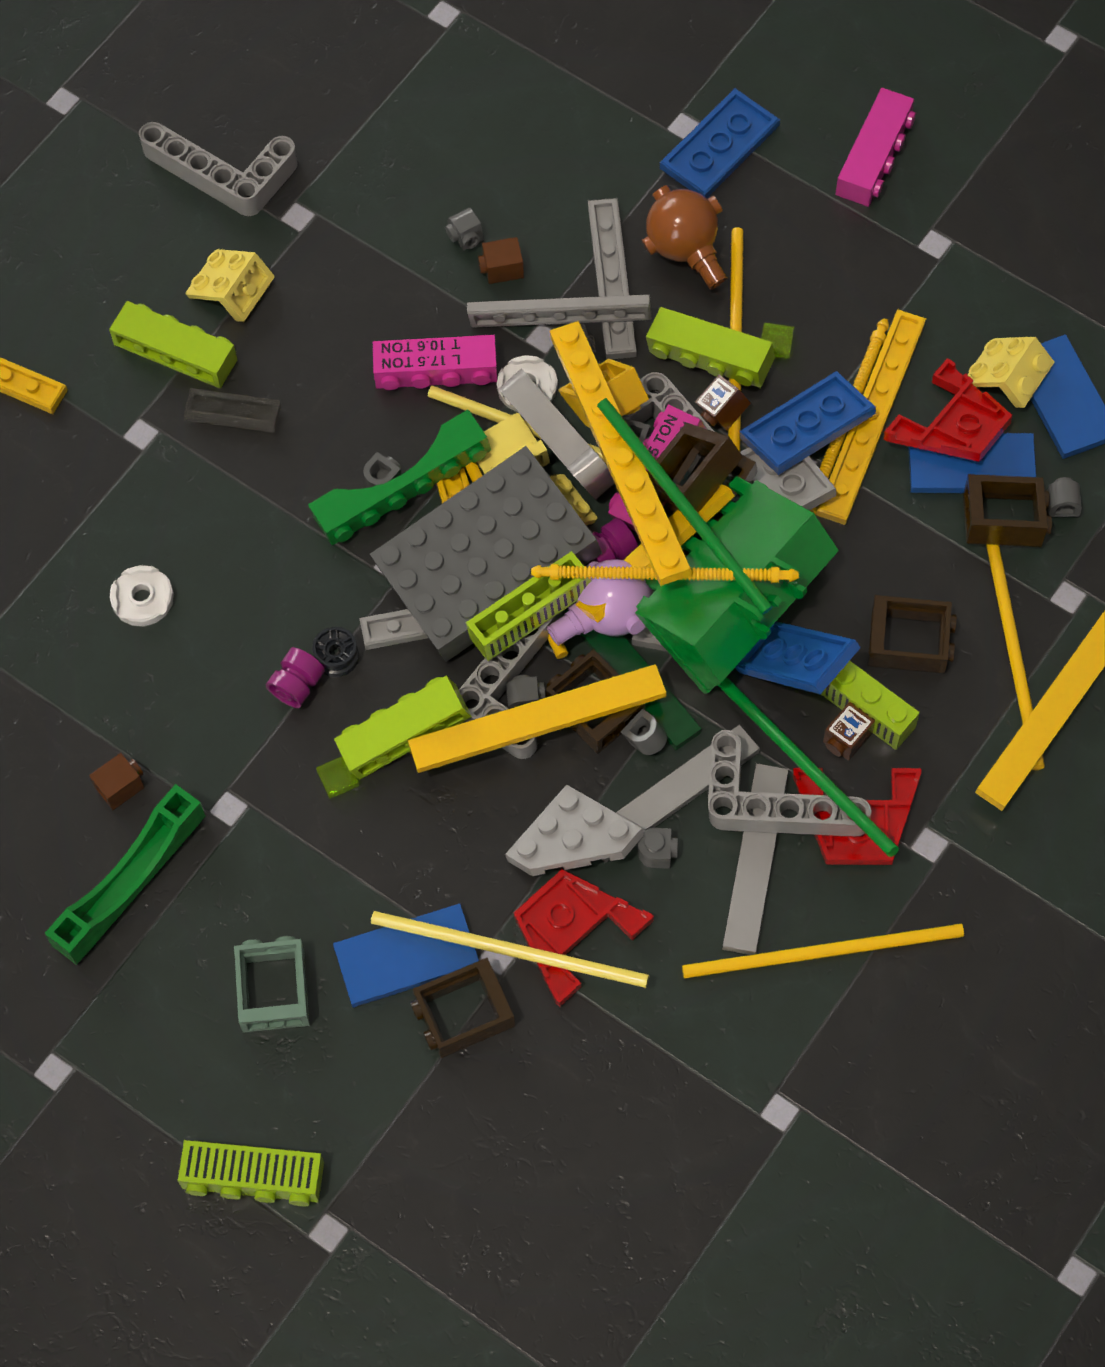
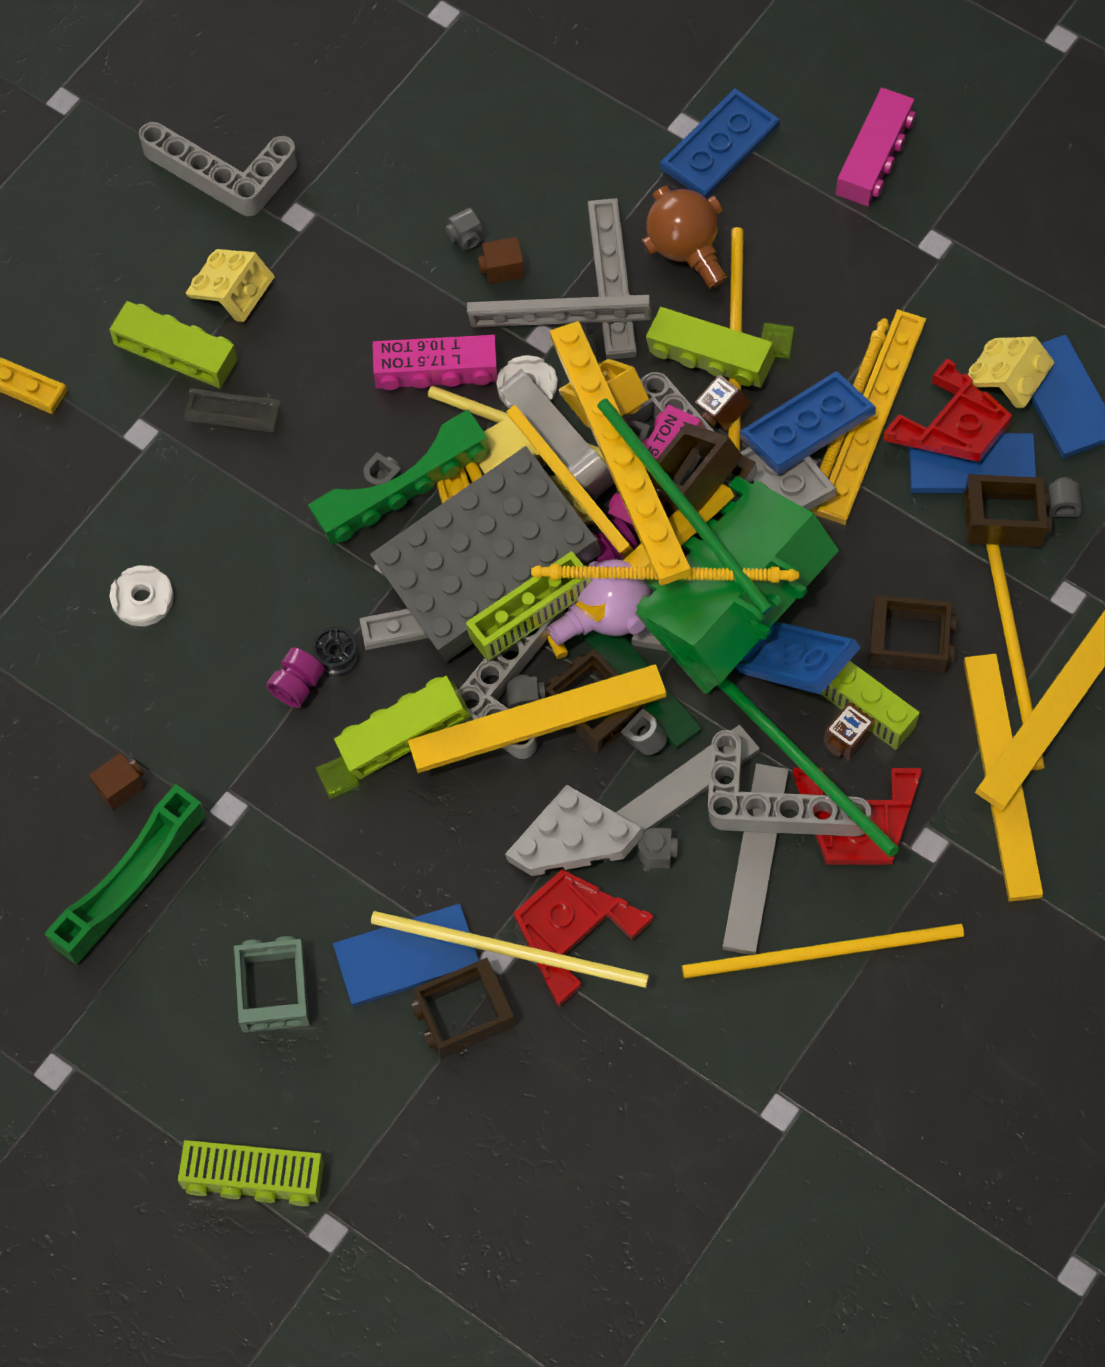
(569, 481): none -> yellow tile
(994, 736): none -> yellow tile

